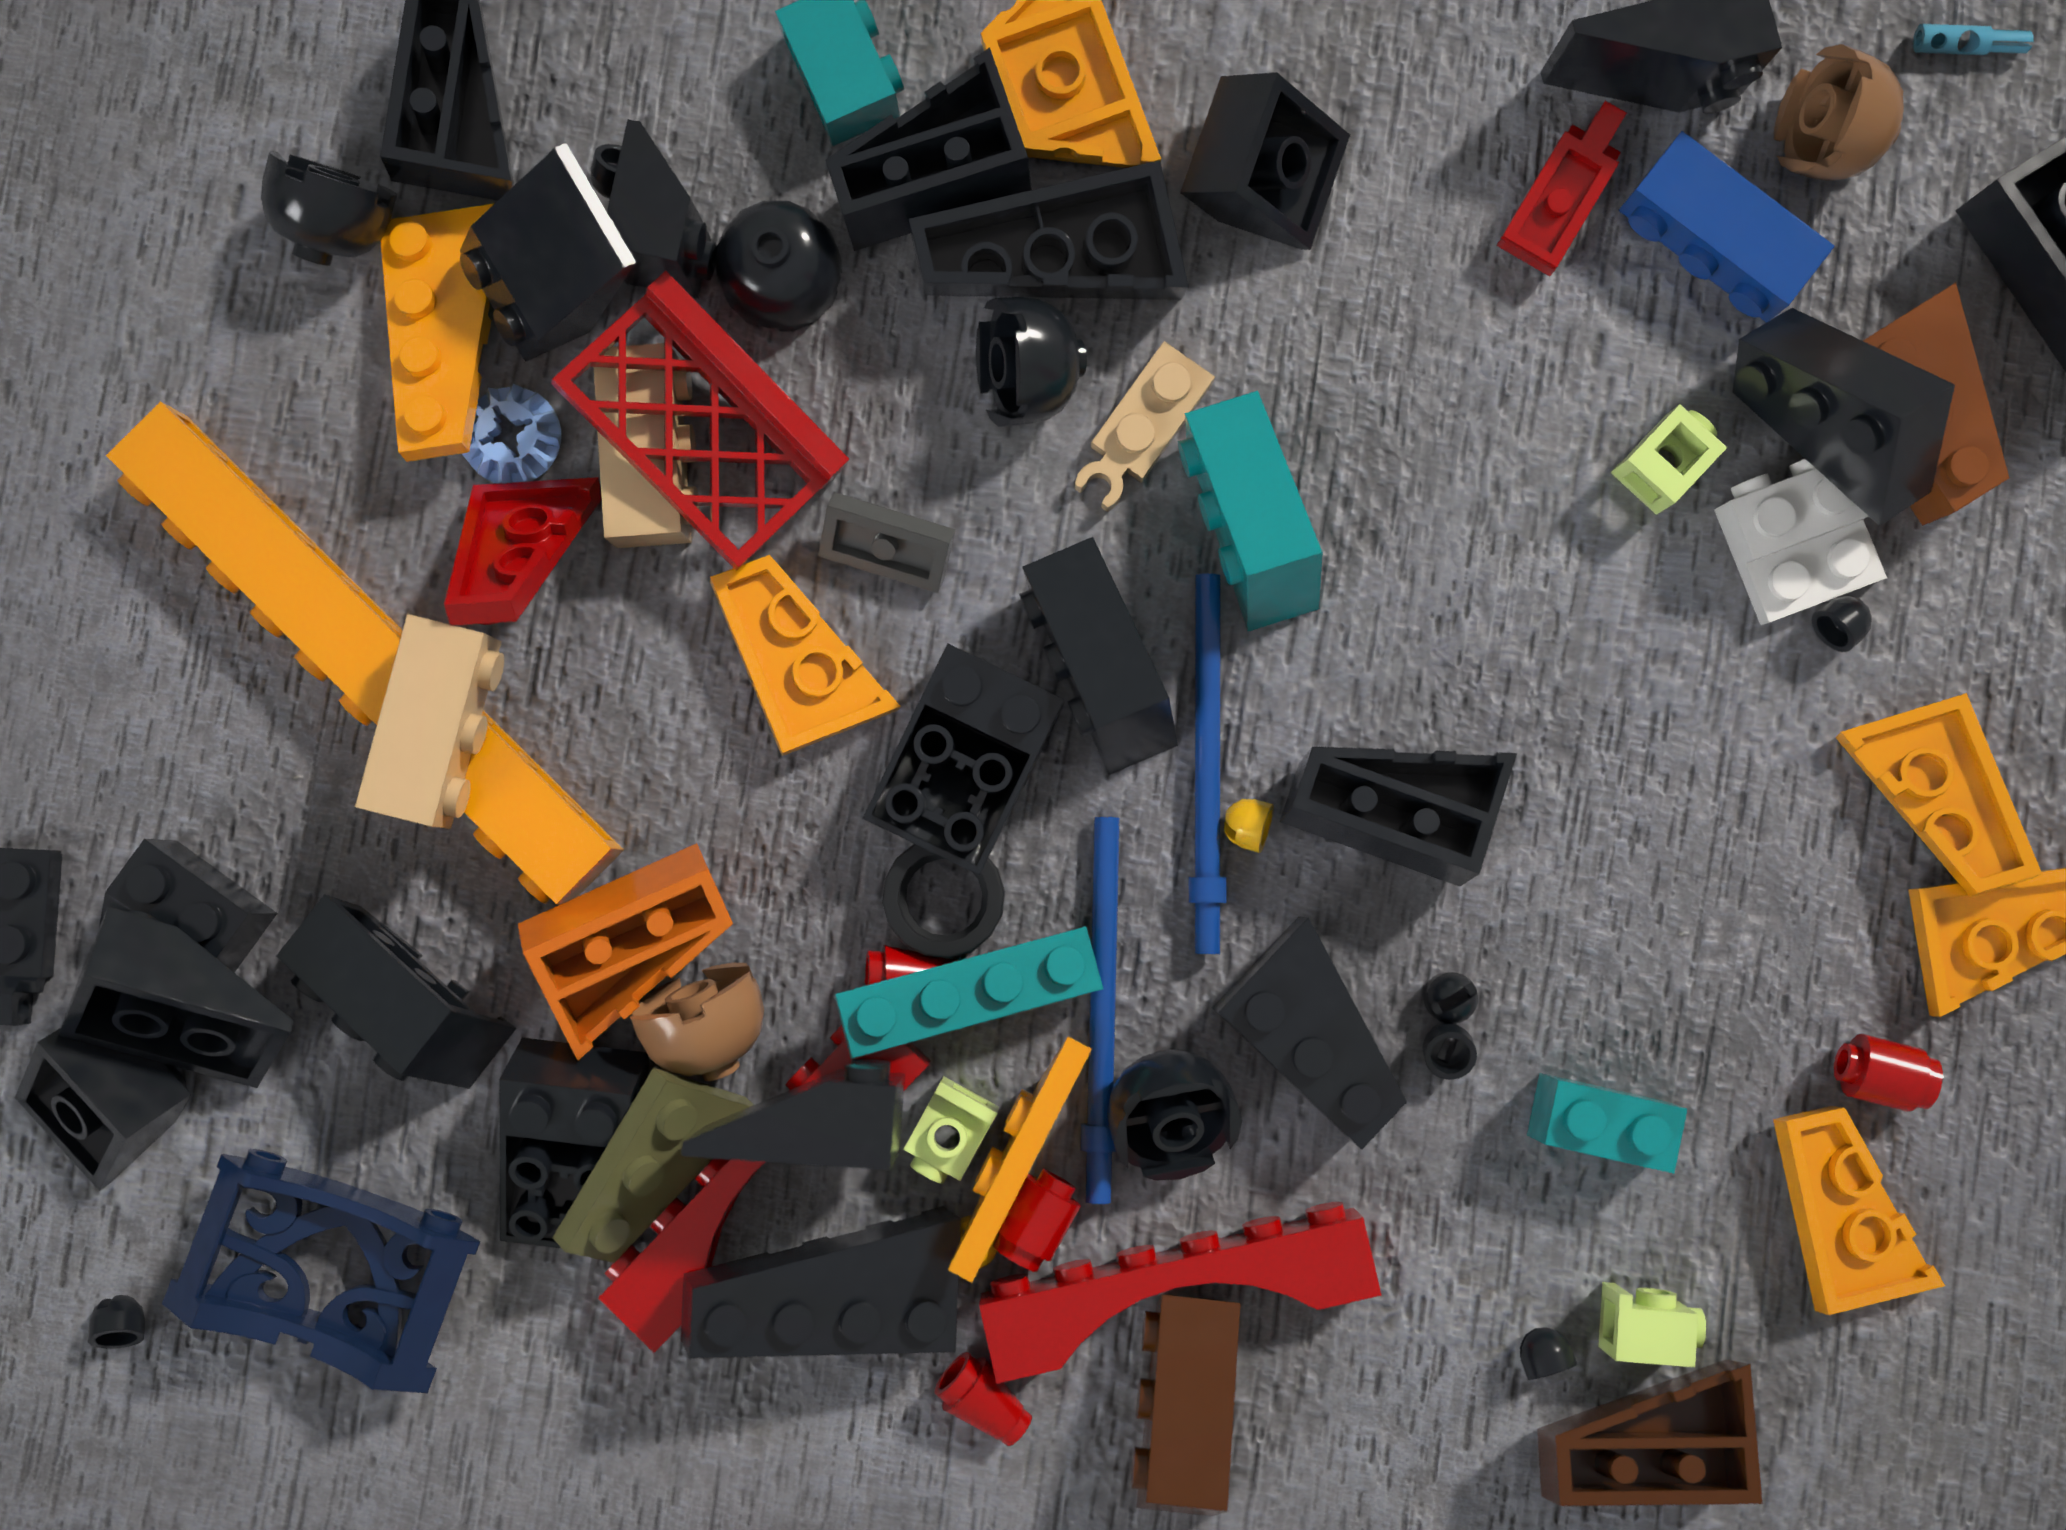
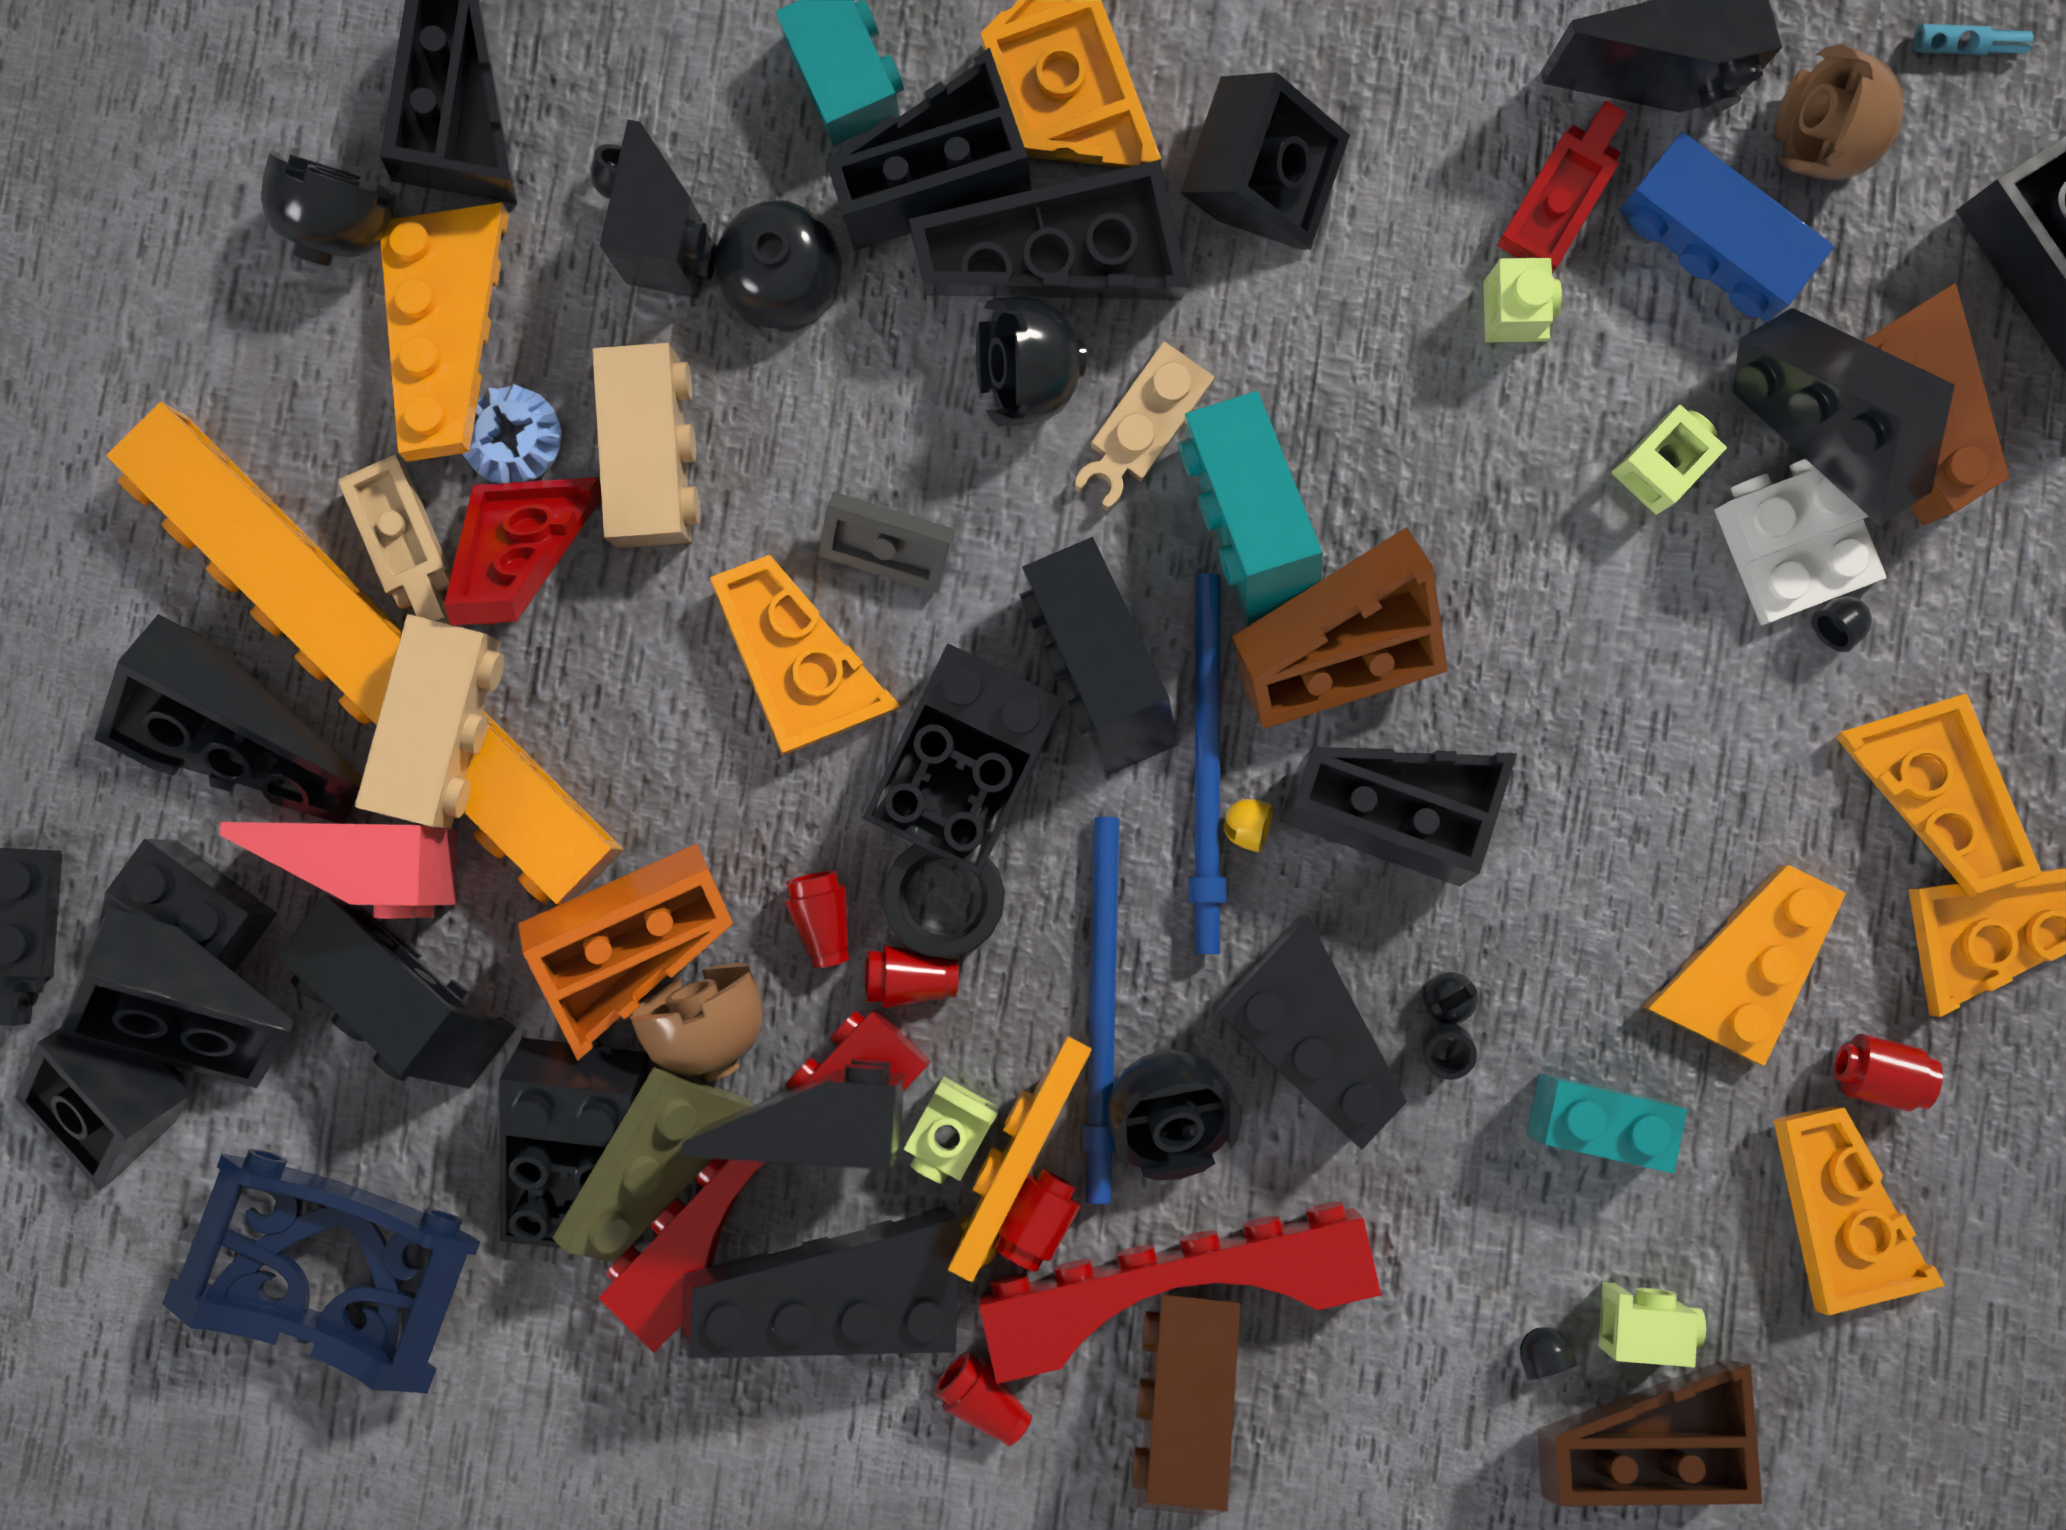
(116, 1323): black hinge -> none
(196, 709): none -> black wedge
(386, 866): none -> coral slope
(399, 536): none -> tan hinge
(546, 257): black slope -> none
(739, 382): red fence -> none
(820, 916): none -> red cone
(968, 992): teal plate -> none
(1346, 636): none -> dark orange wedge
(1521, 300): none -> yellowish green brick
(1754, 967): none -> light orange wing

